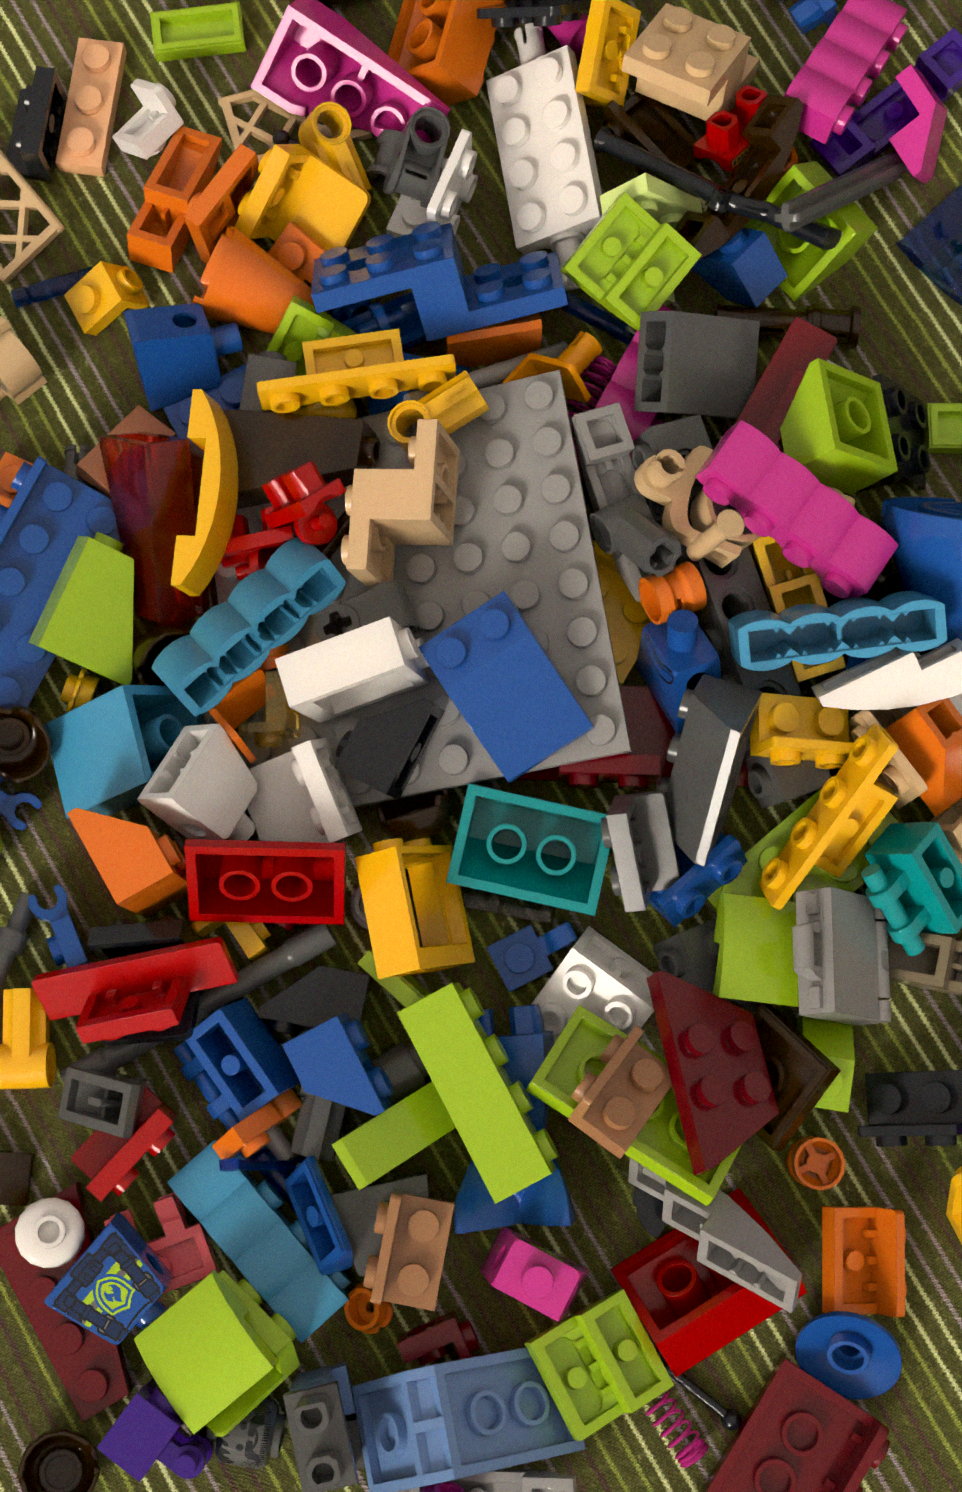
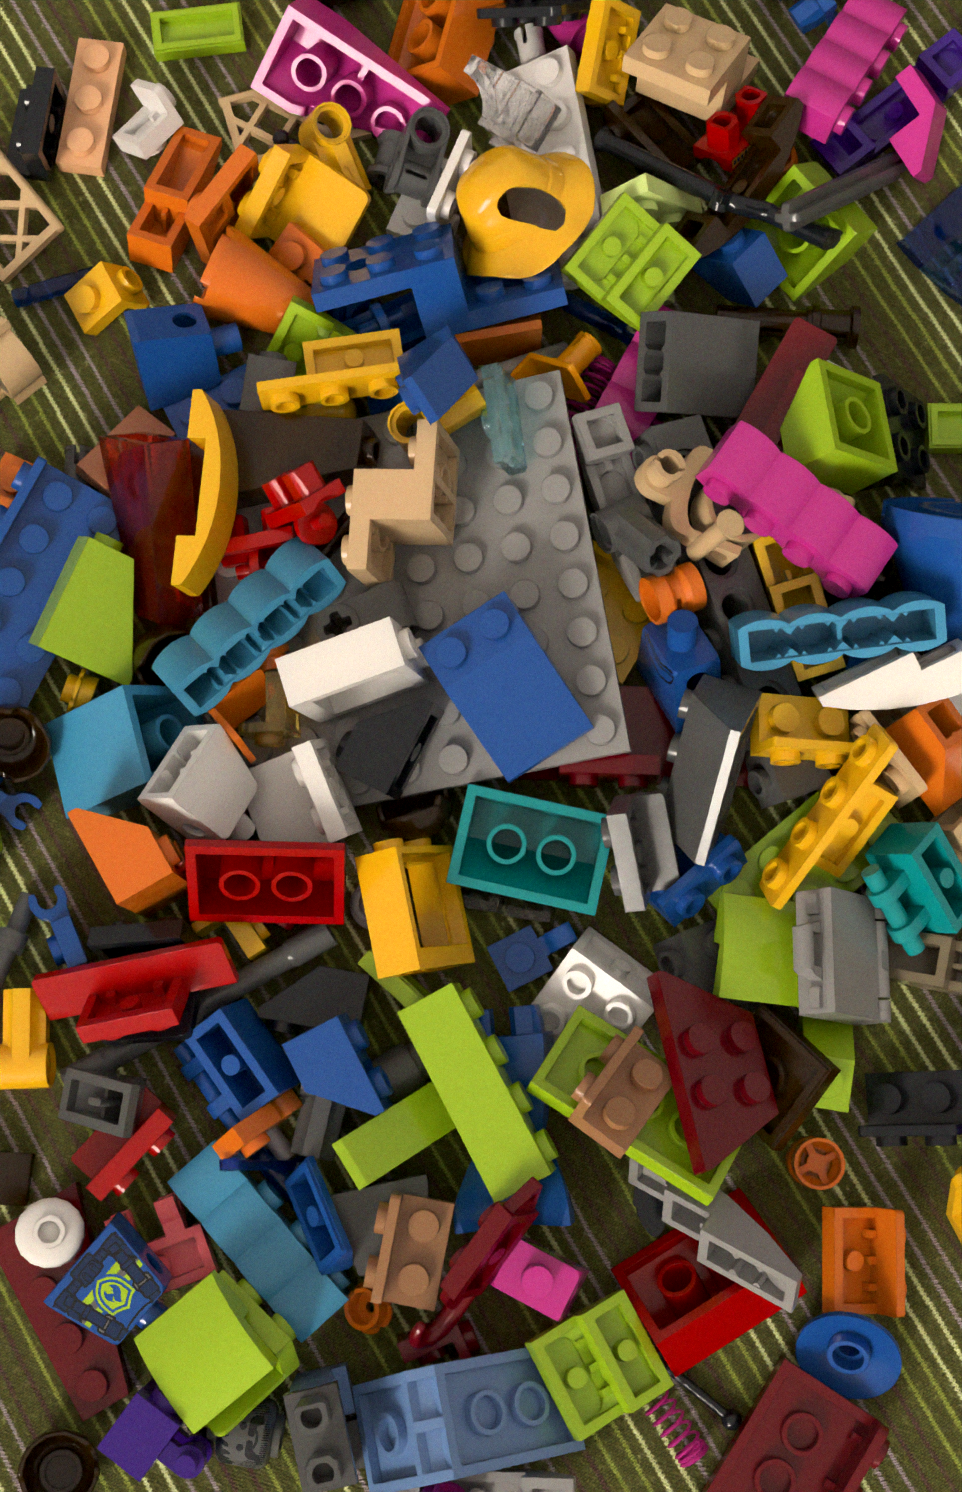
(435, 375): none -> blue slope
(479, 1261): none -> dark red plate
(502, 419): none -> clear light blue plate
(511, 108): none -> clear arch
(513, 247): none -> yellow piece

